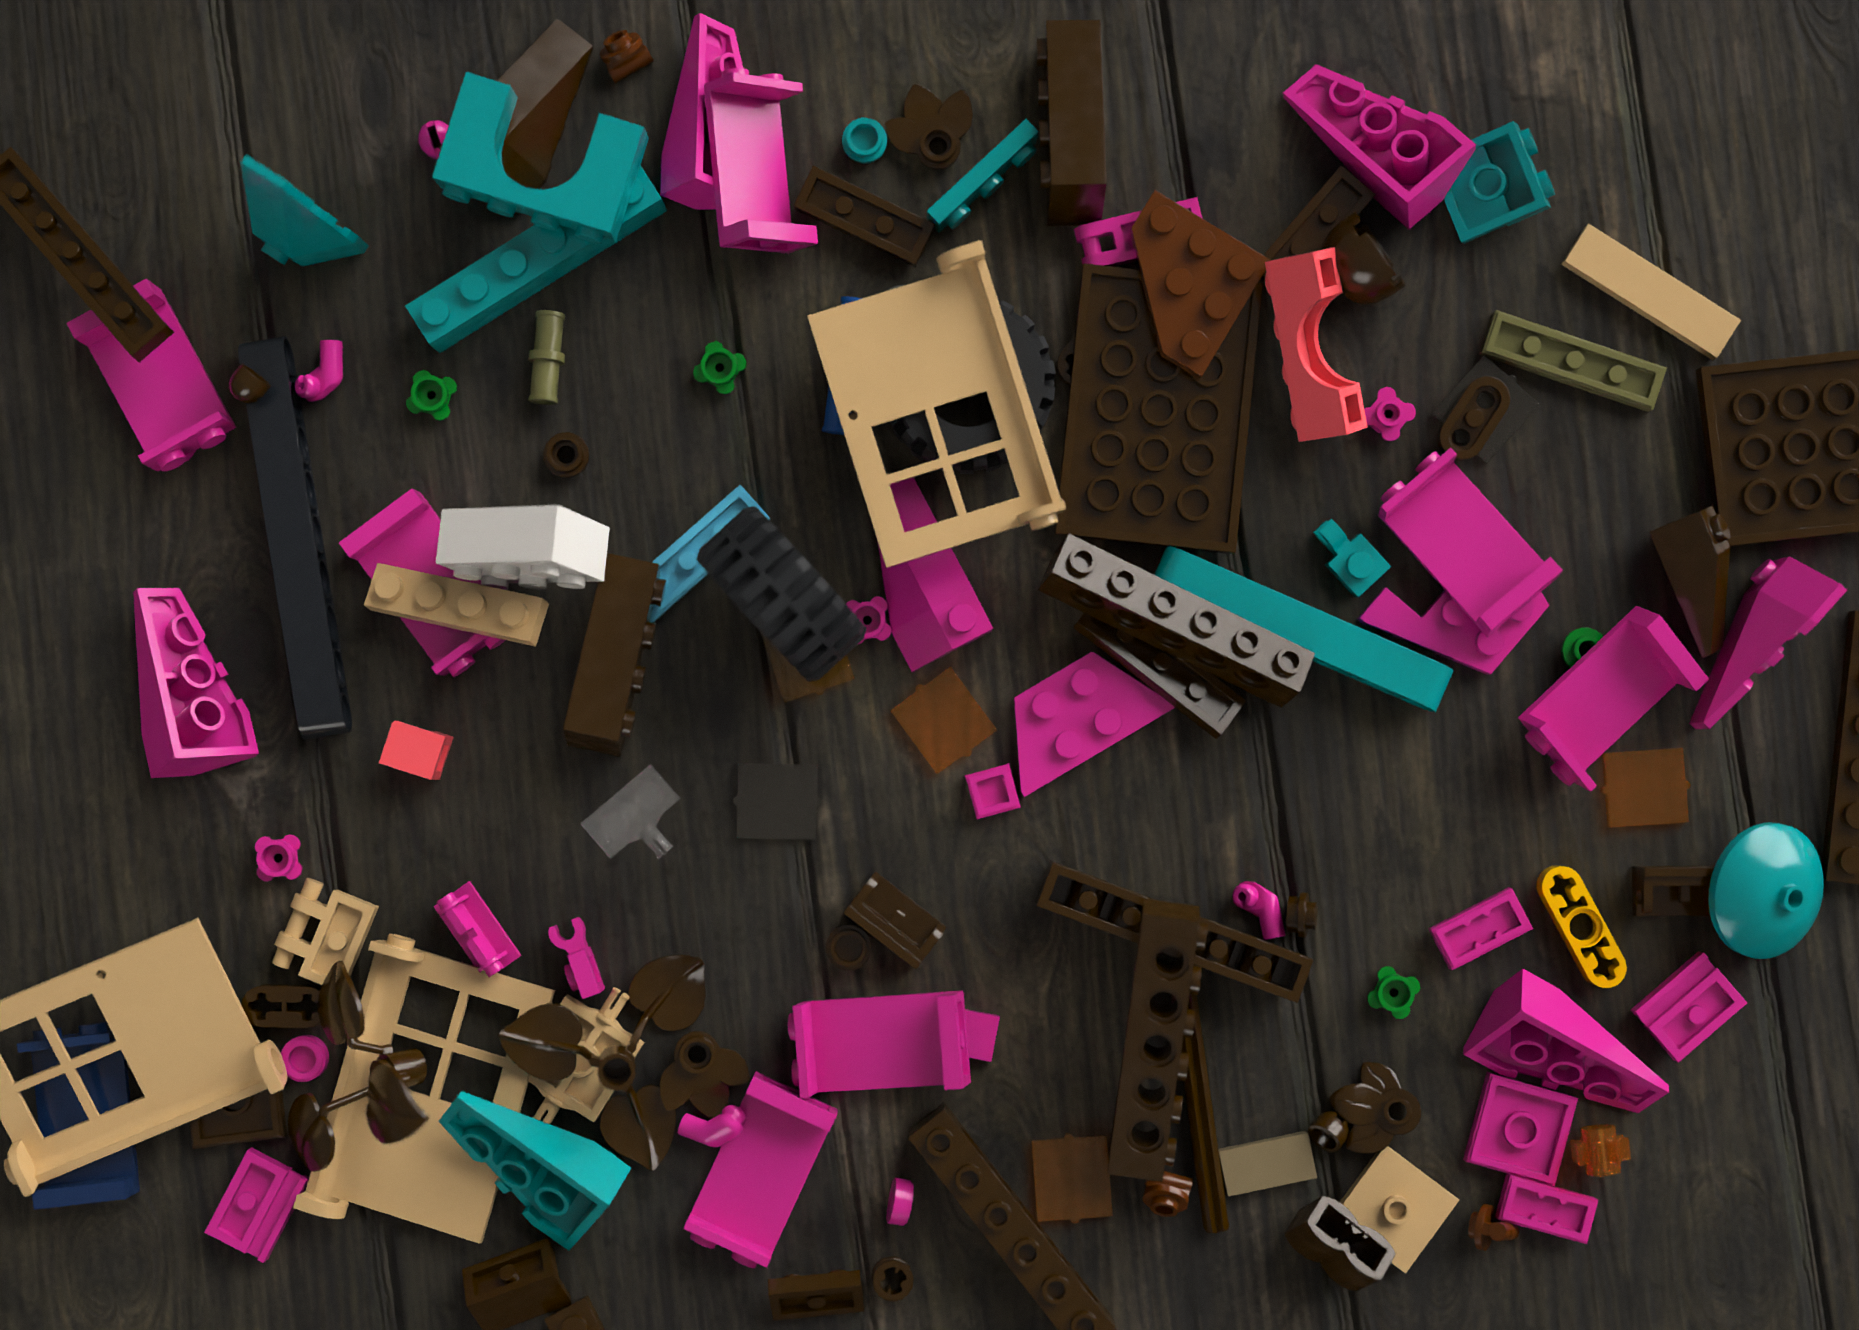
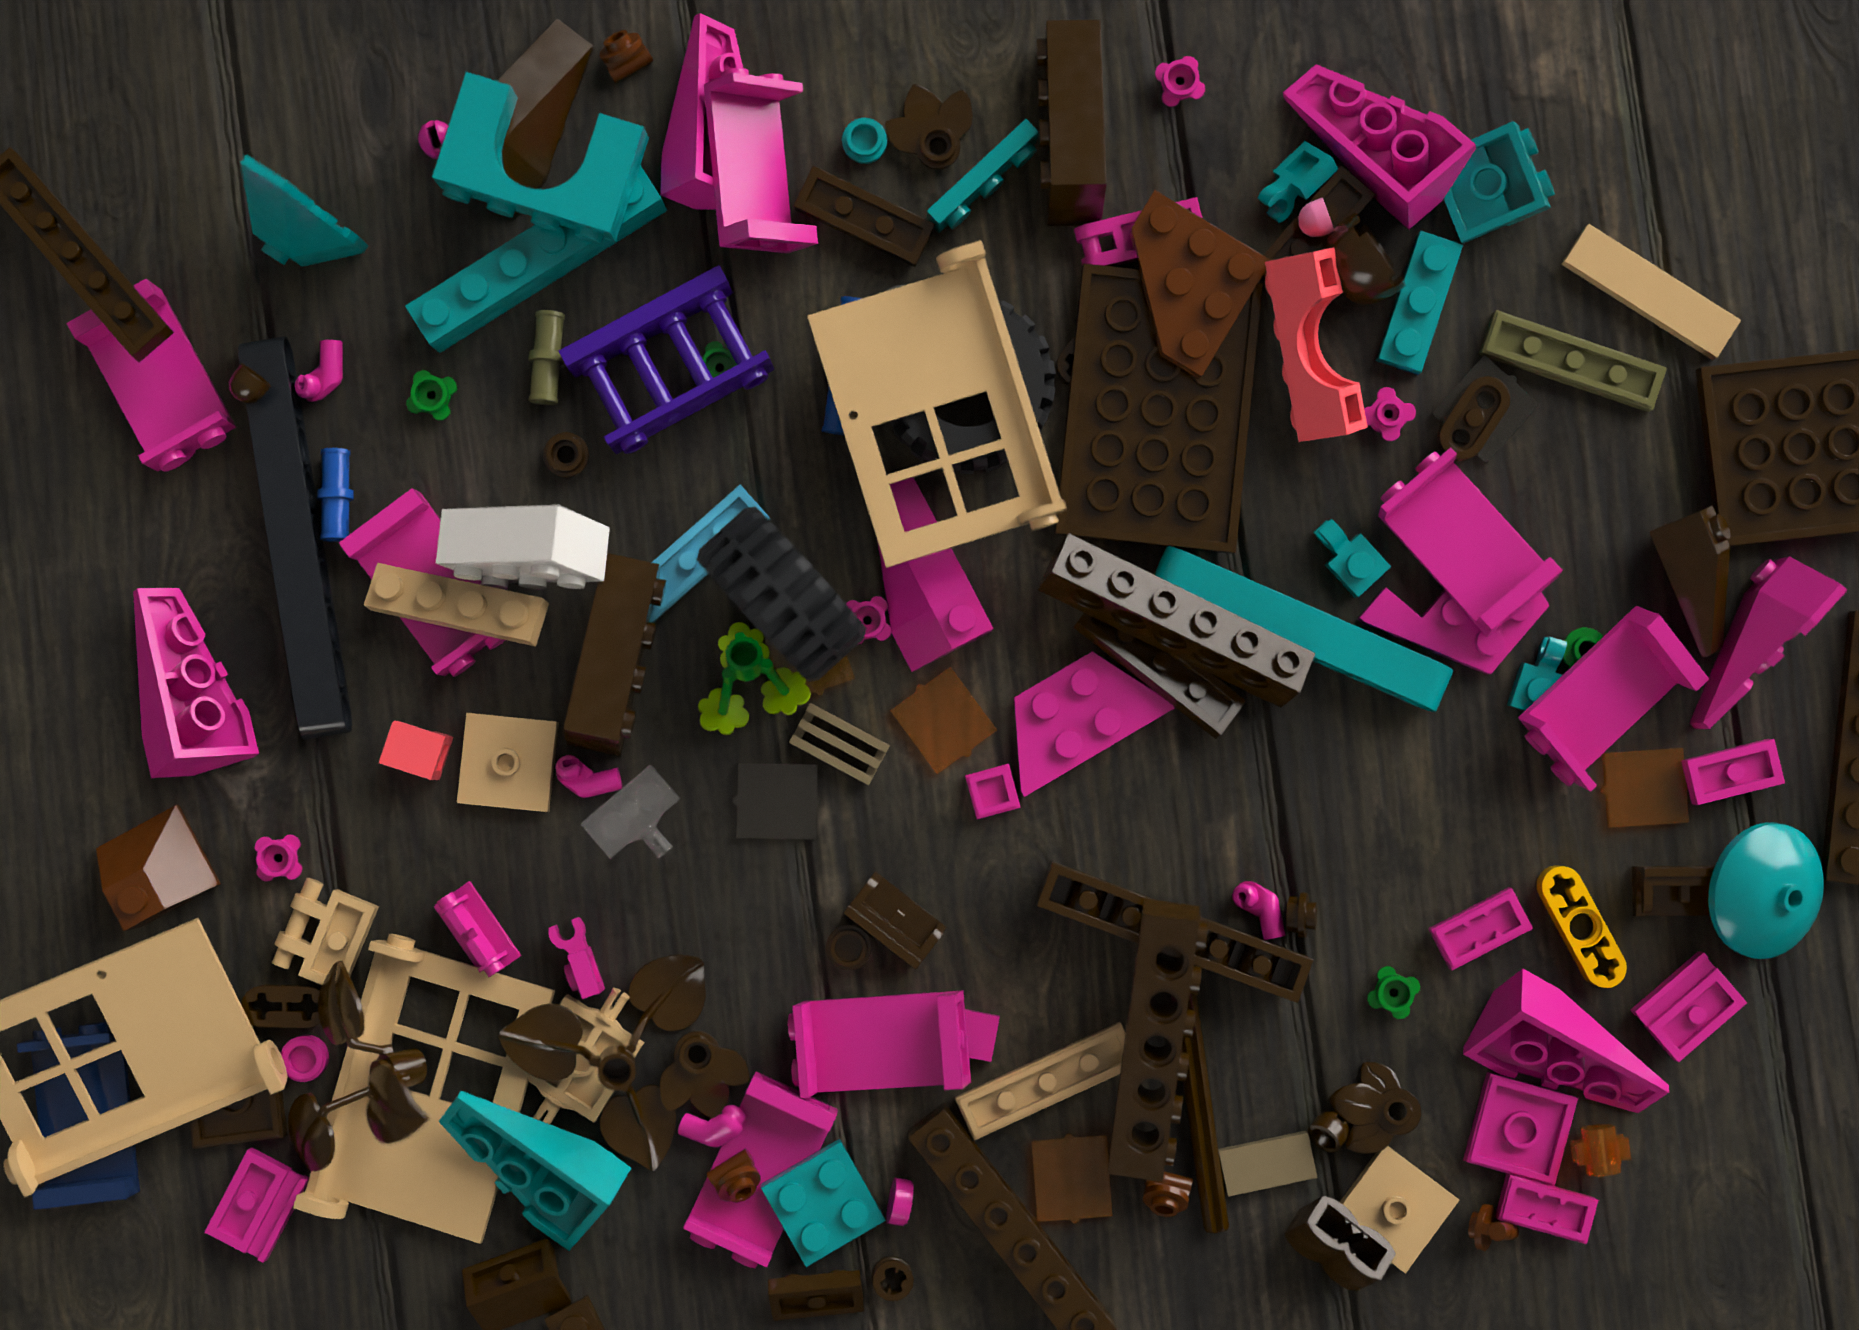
(154, 869): none -> reddish brown slope
(335, 494): none -> blue pin
(507, 762): none -> tan plate
(583, 780): none -> dark pink arm
(669, 316): none -> dark purple fence
(735, 1178): none -> reddish brown plate
(745, 659): none -> lime plant
(805, 725): none -> dark tan tile
(822, 1202): none -> teal plate
(1043, 1082): none -> tan tile
(1182, 68): none -> dark pink plate
(1297, 175): none -> teal plate
(1315, 219): none -> bright pink hinge
(1419, 303): none -> teal plate
(1537, 678): none -> teal plate
(1733, 771): none -> dark pink plate

